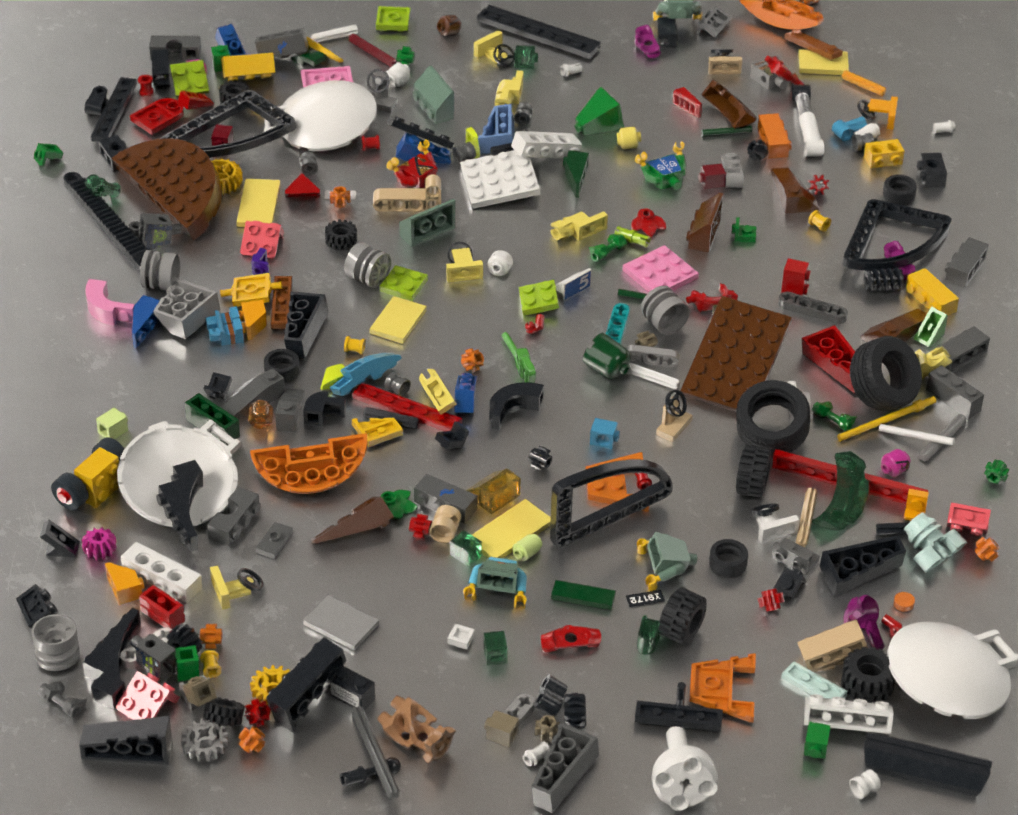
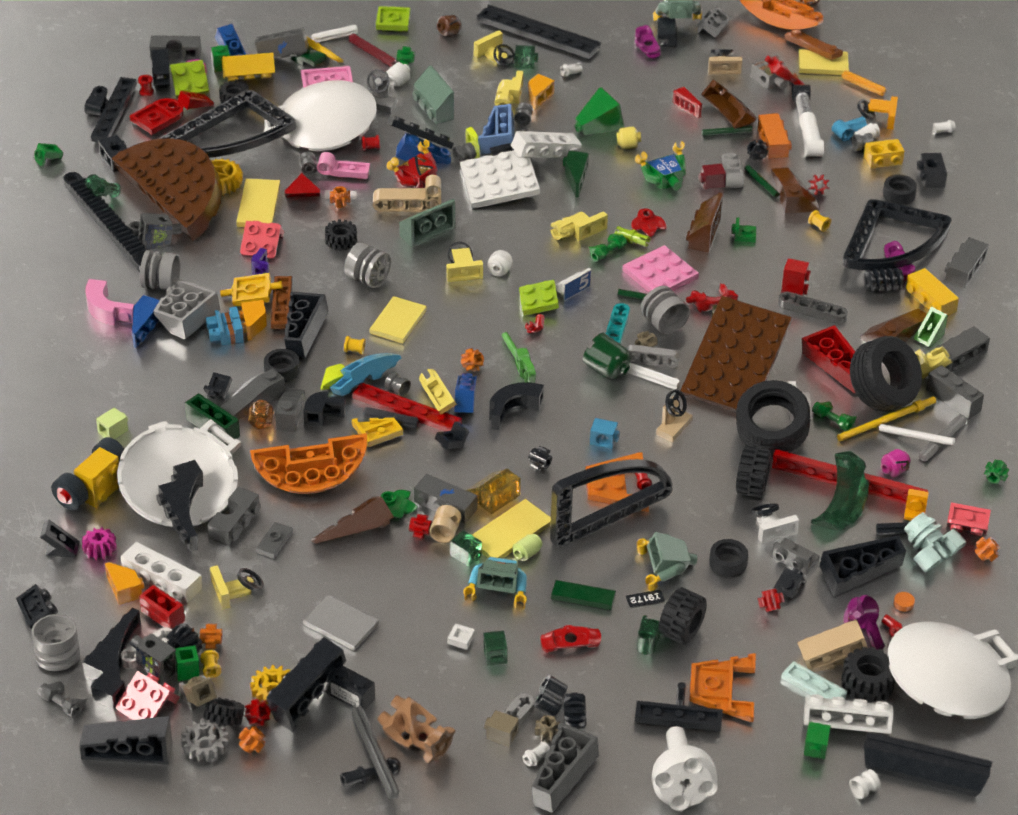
(222, 135): dark red brick -> none
(329, 166): none -> bright pink plate
(403, 283): lime plate -> none
(540, 90): none -> light orange slope
(761, 181): none -> dark green bar
(806, 517): tan axle -> none

